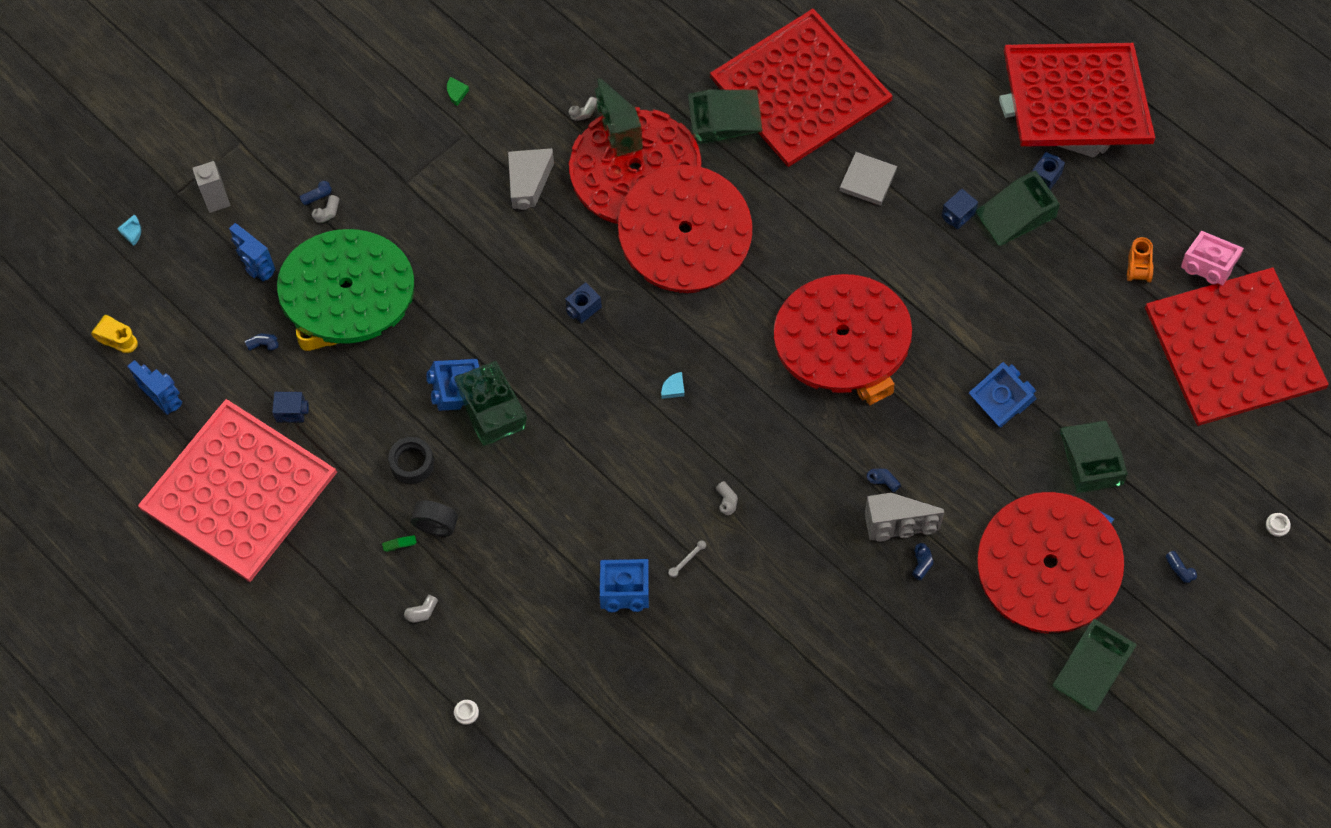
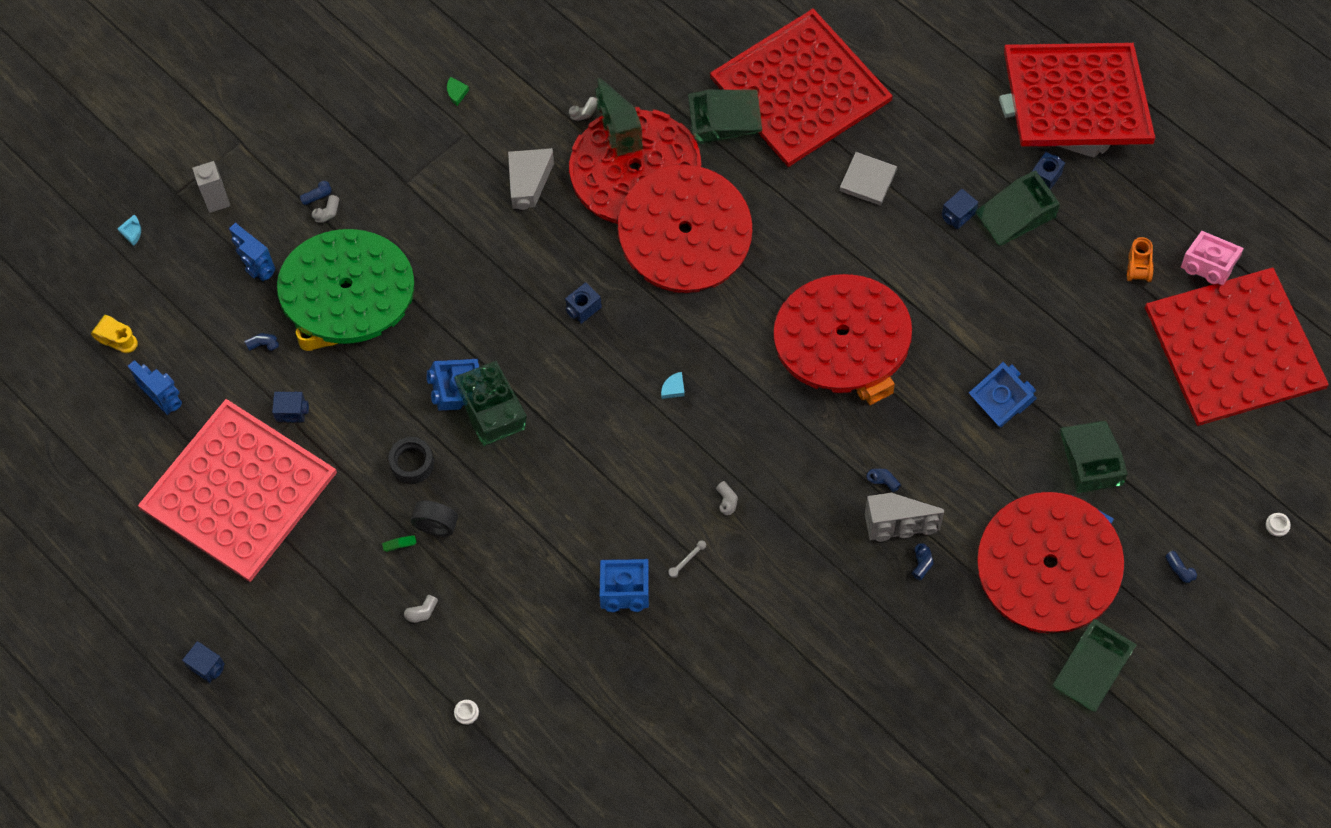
(204, 662): none -> dark blue brick

